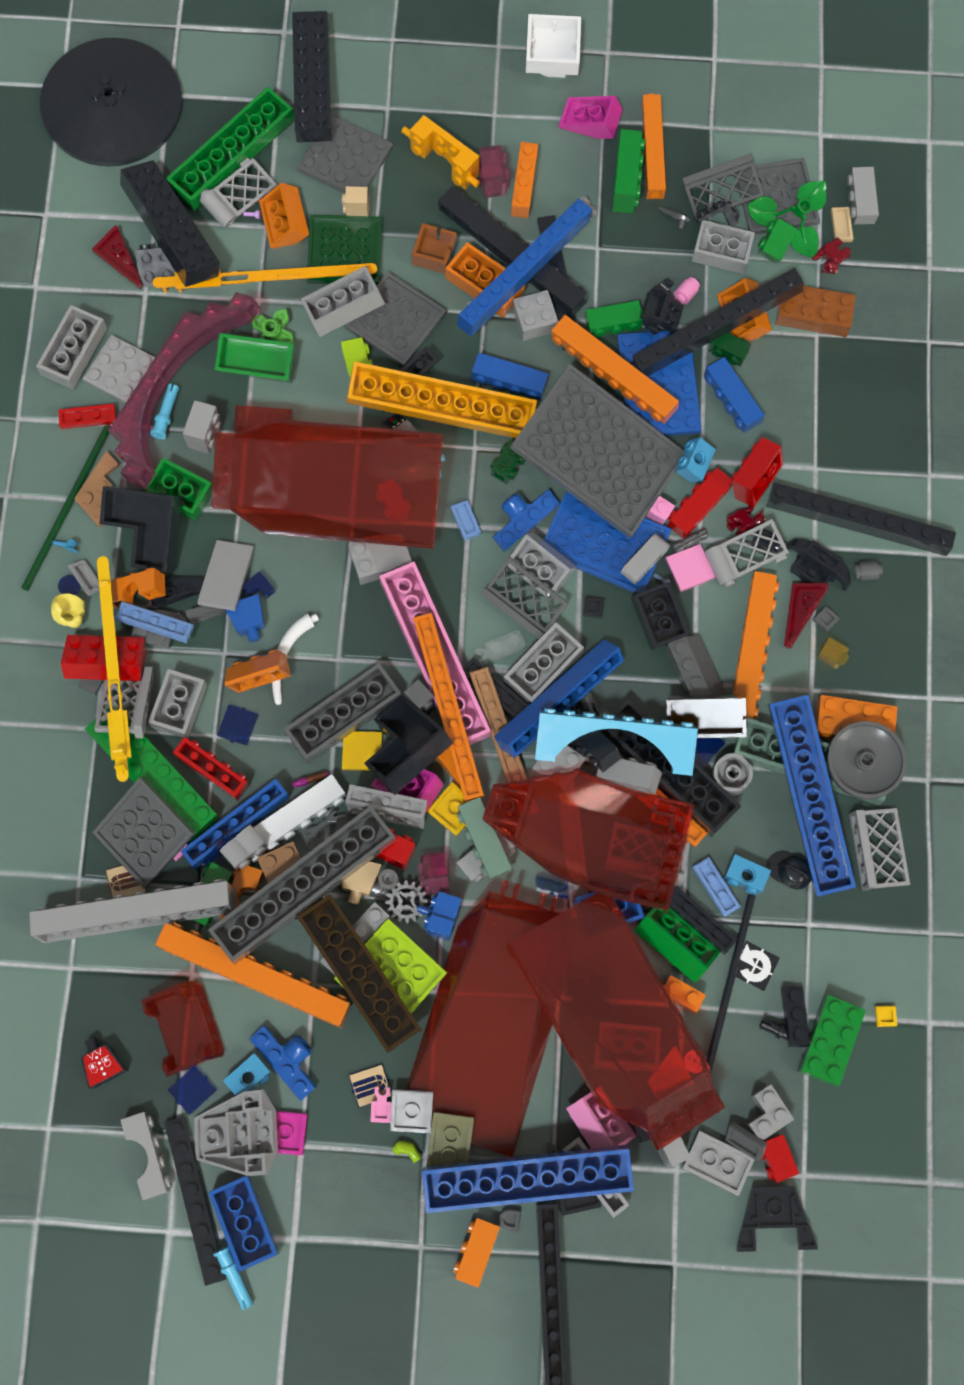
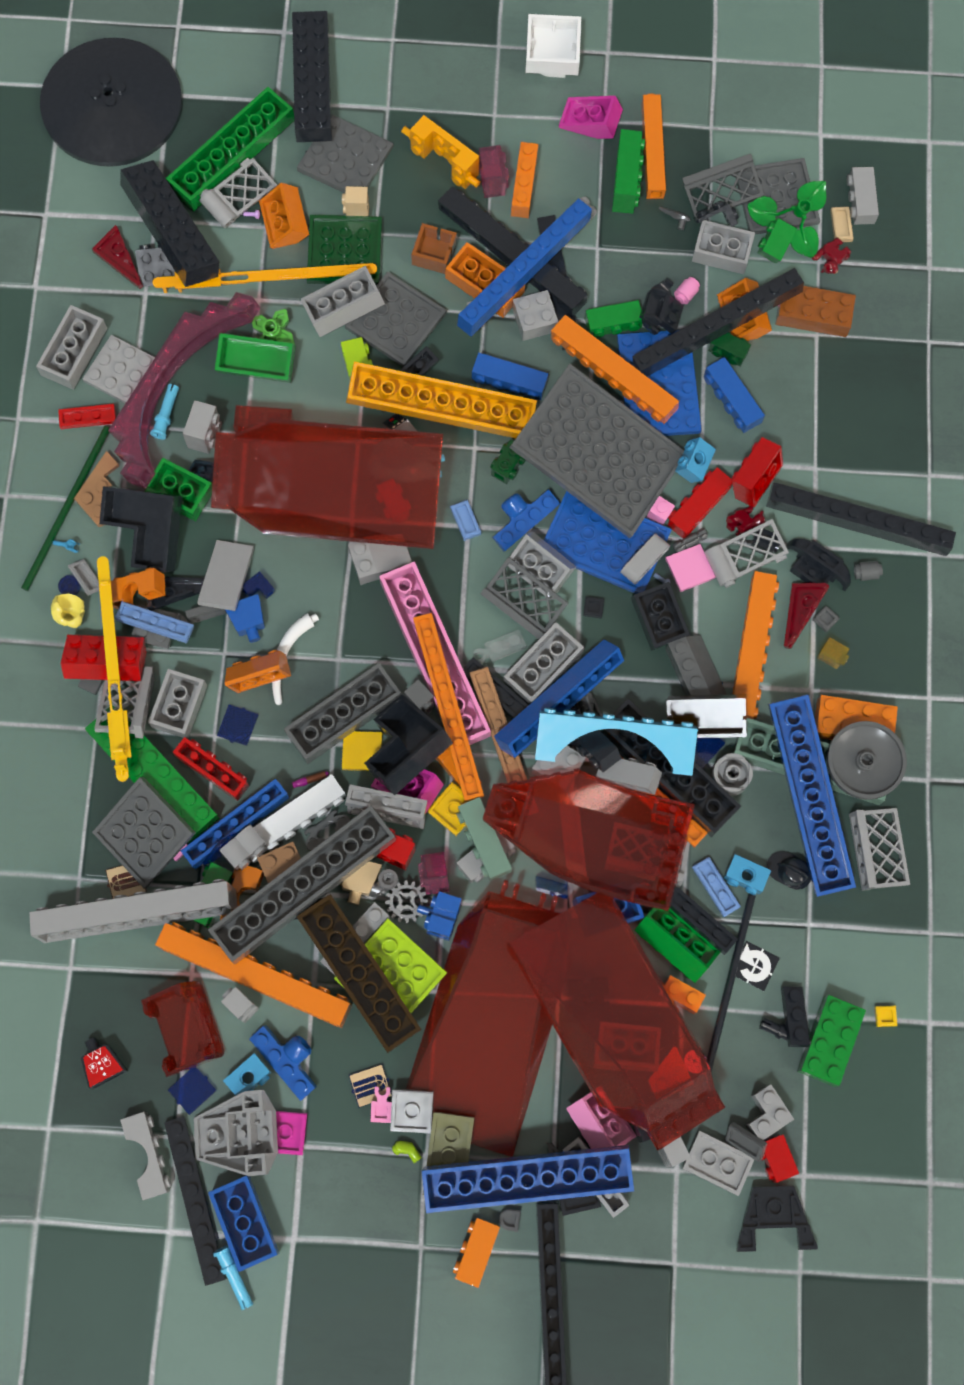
(203, 469): none -> black plate
(239, 1004): none -> light grey arch

